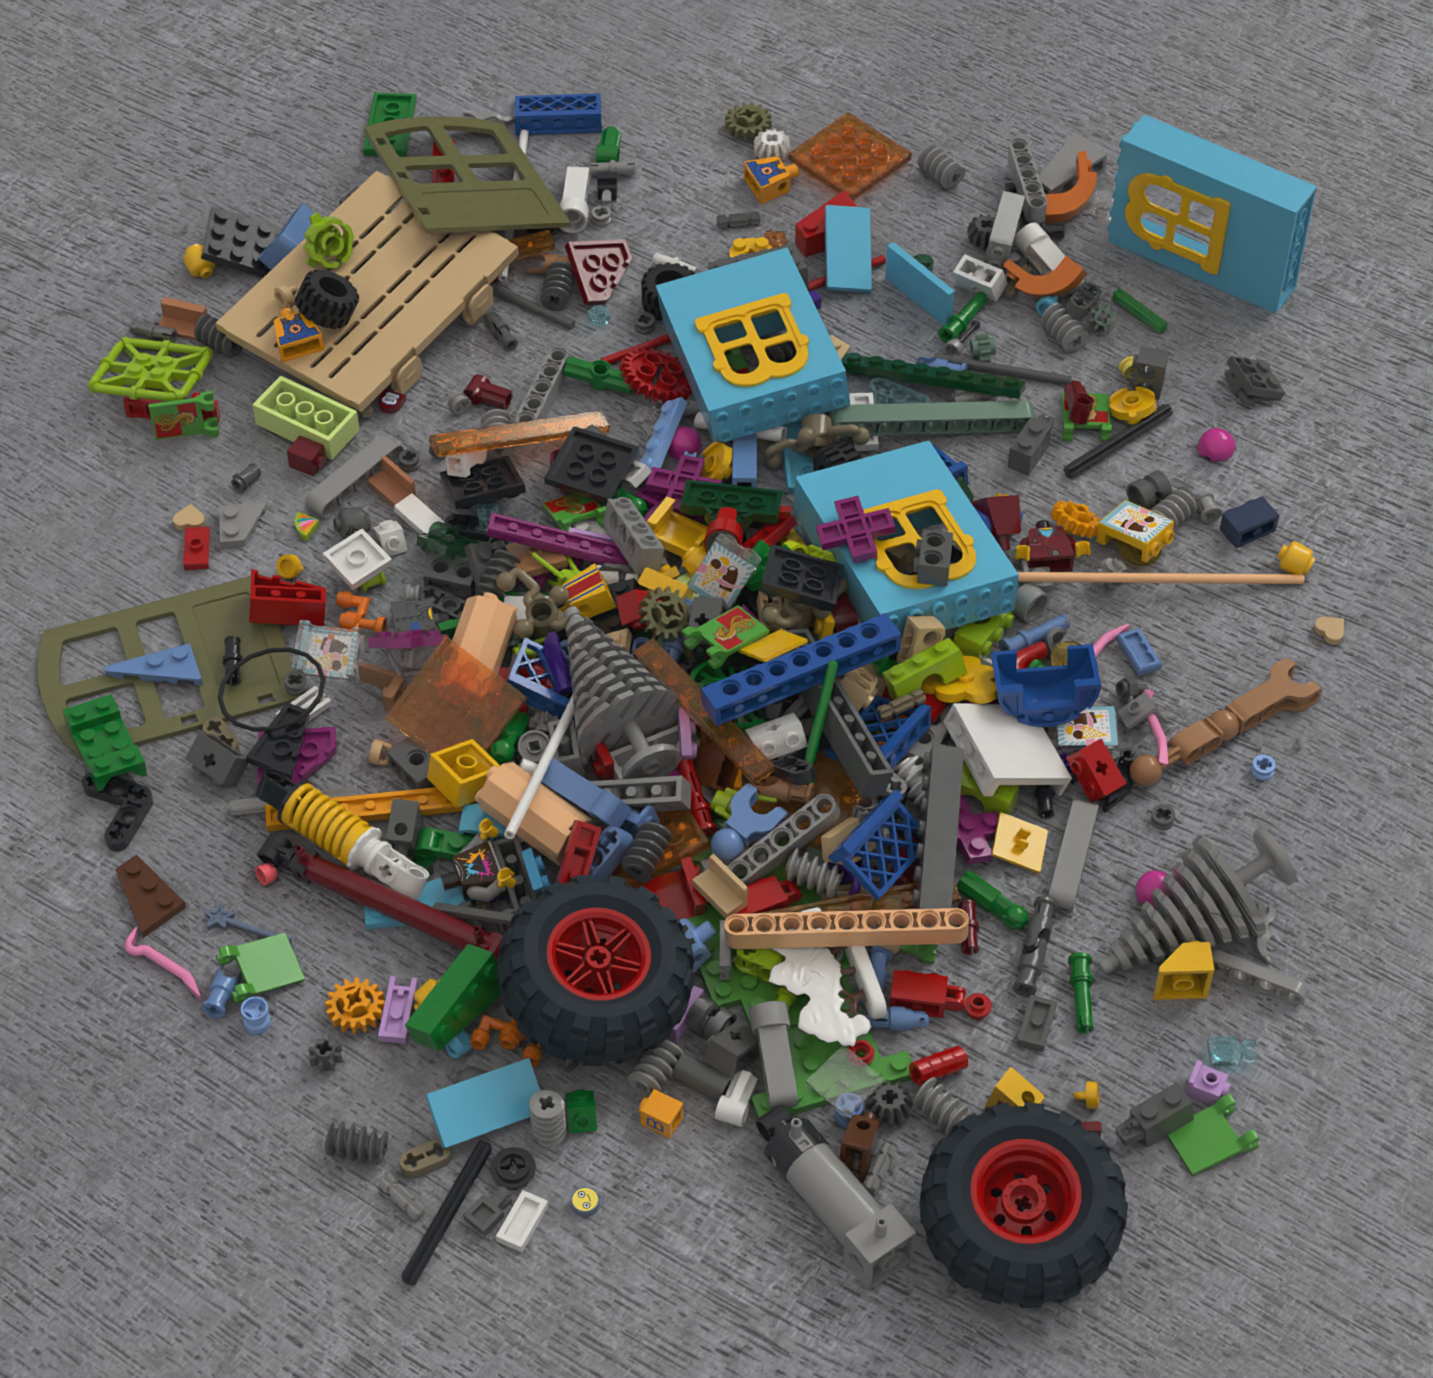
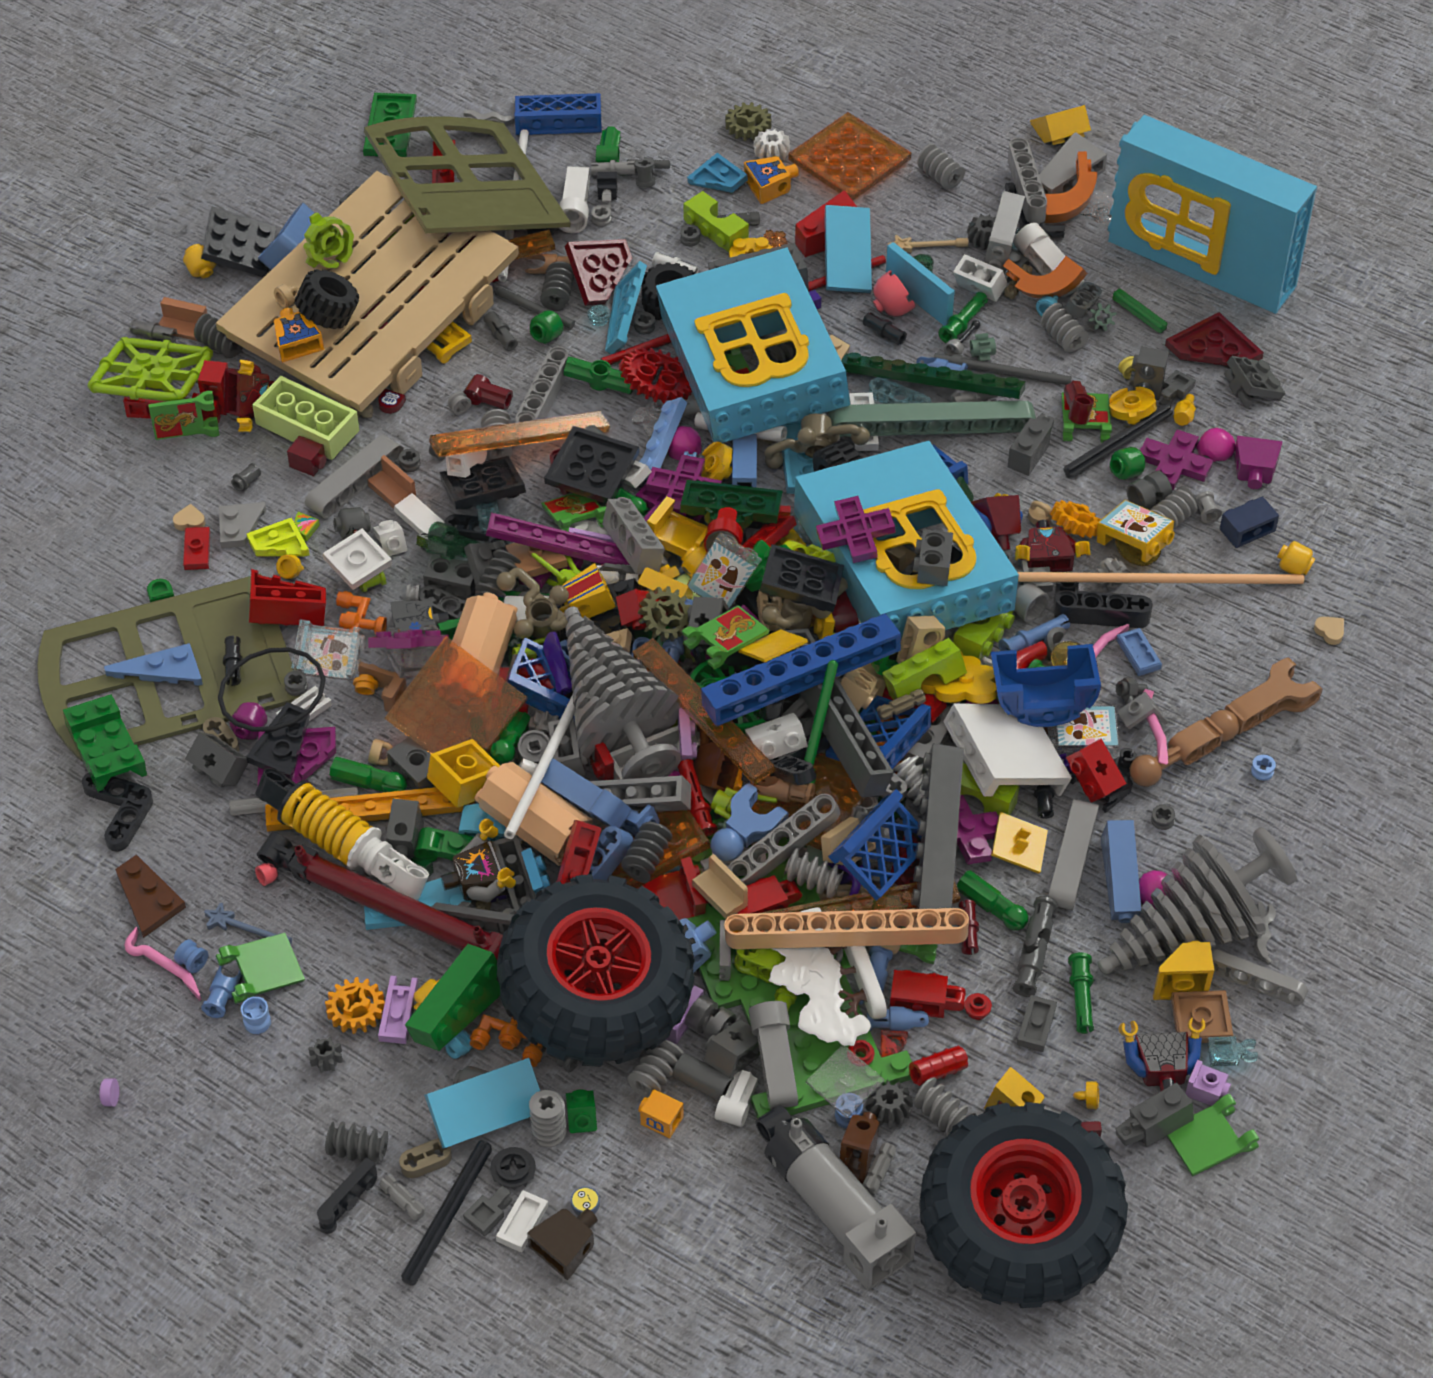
(109, 1092): none -> lavender tile
(159, 589): none -> green tile
(191, 956): none -> medium blue wheel
(213, 379): none -> red brick
(242, 389): none -> dark red torso
(249, 714): none -> magenta head
(278, 540): none -> neon yellow wing
(346, 1195): none -> black plate
(365, 684): none -> light orange plate
(366, 776): none -> green piece
(453, 338): none -> yellow plate
(546, 326): none -> green head
(563, 1240): none -> dark brown torso
(623, 307): none -> medium azure wing
(645, 170): none -> dark grey piece
(690, 240): none -> dark grey bush
(703, 213): none -> lime arch
(718, 174): none -> dark azure wing
(884, 328): none -> black pin
(891, 296): none -> coral cylinder
(892, 1042): none -> clear red tile
(907, 245): none -> tan piece
(1039, 511): none -> tan tile
(1062, 124): none -> yellow slope
(1101, 608): none -> black beam
(1121, 869): none -> medium blue slope
(1127, 463): none -> green head
(1162, 1057): none -> torso
(1176, 385): none -> dark grey plate
(1177, 457): none -> magenta plate
(1184, 410): none -> yellow piece
(1208, 1005): none -> medium nougat plate
(1212, 342): none -> dark red plate
(1256, 460): none -> magenta torso

